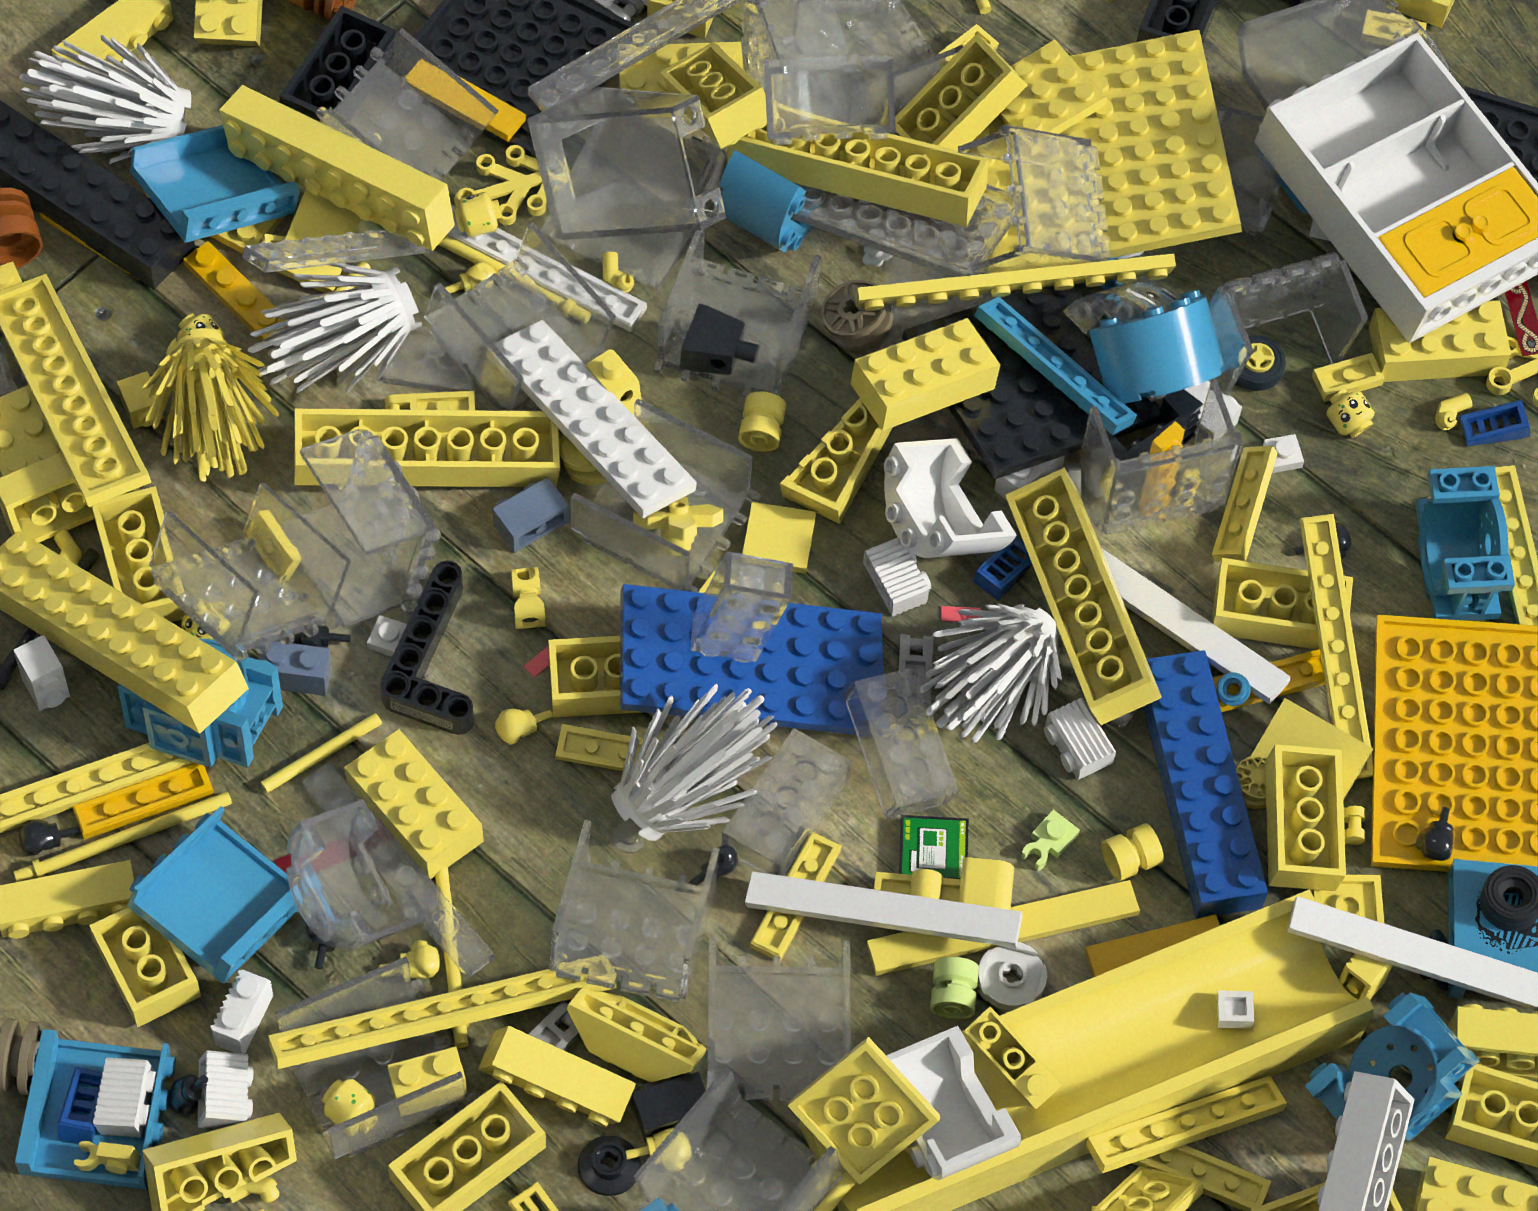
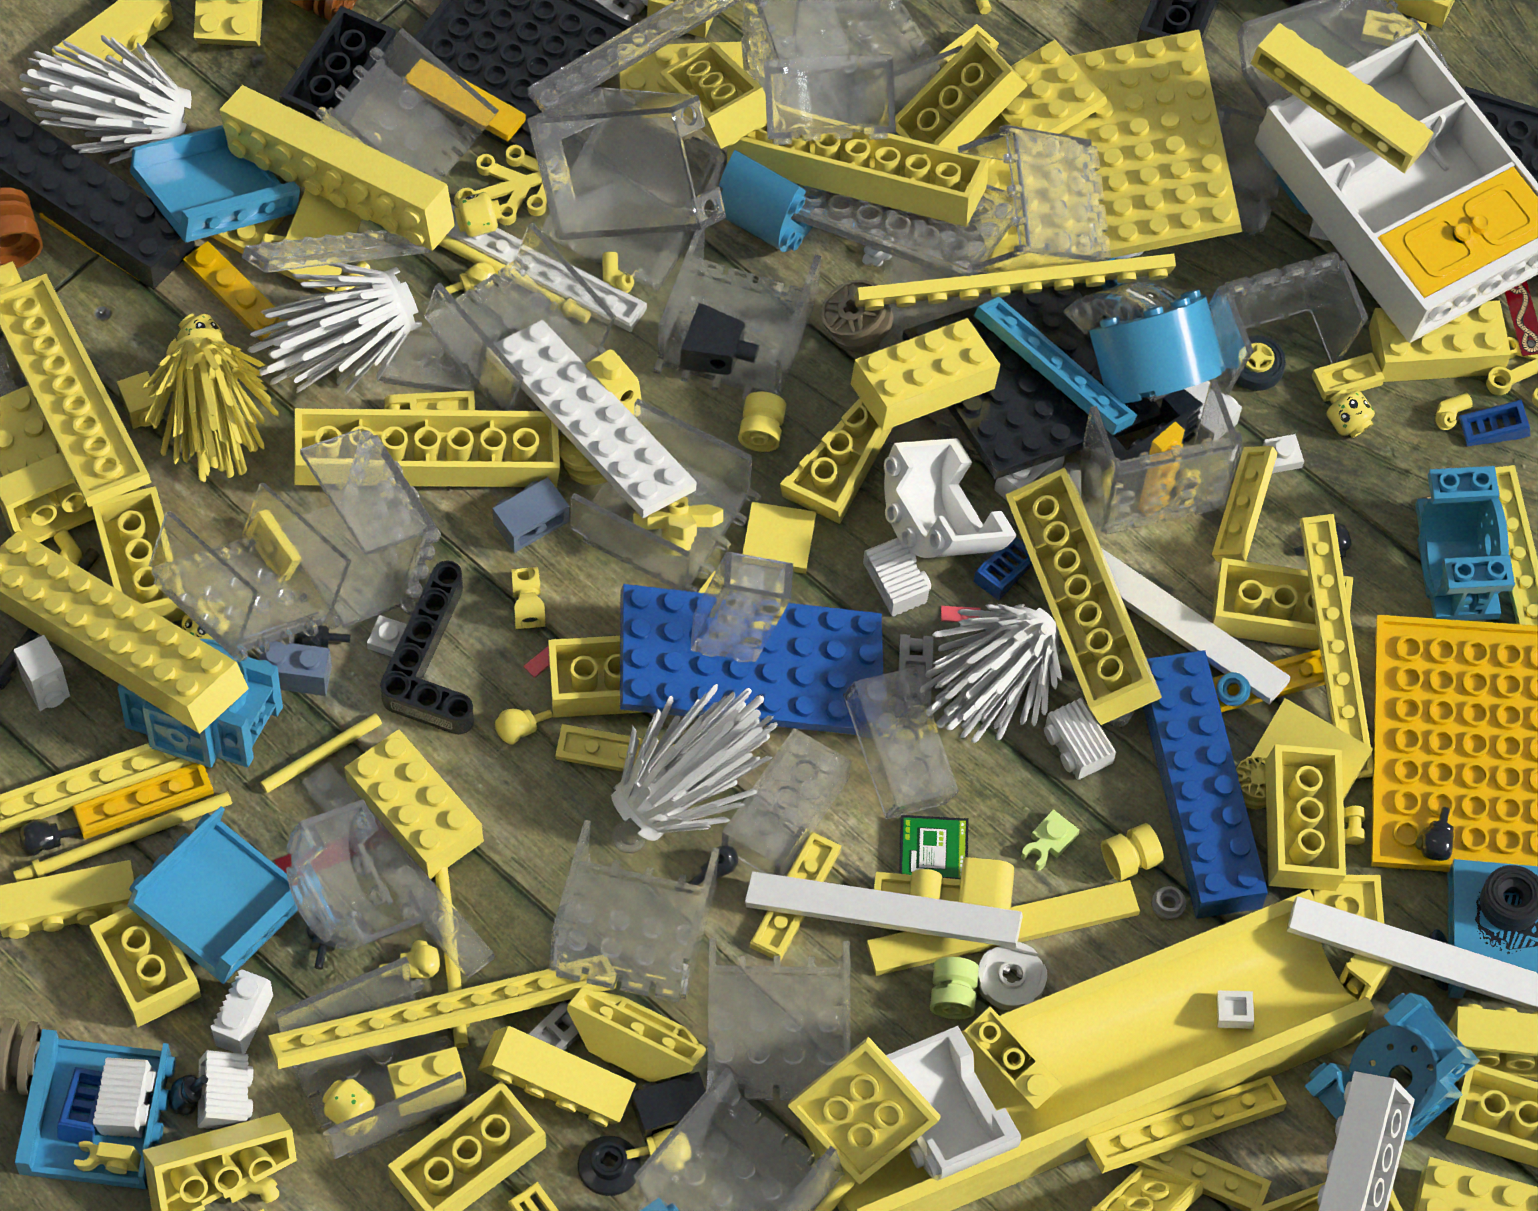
(1121, 951): yellow tile -> none
(1168, 894): none -> light grey plate
(1341, 97): none -> light yellow brick

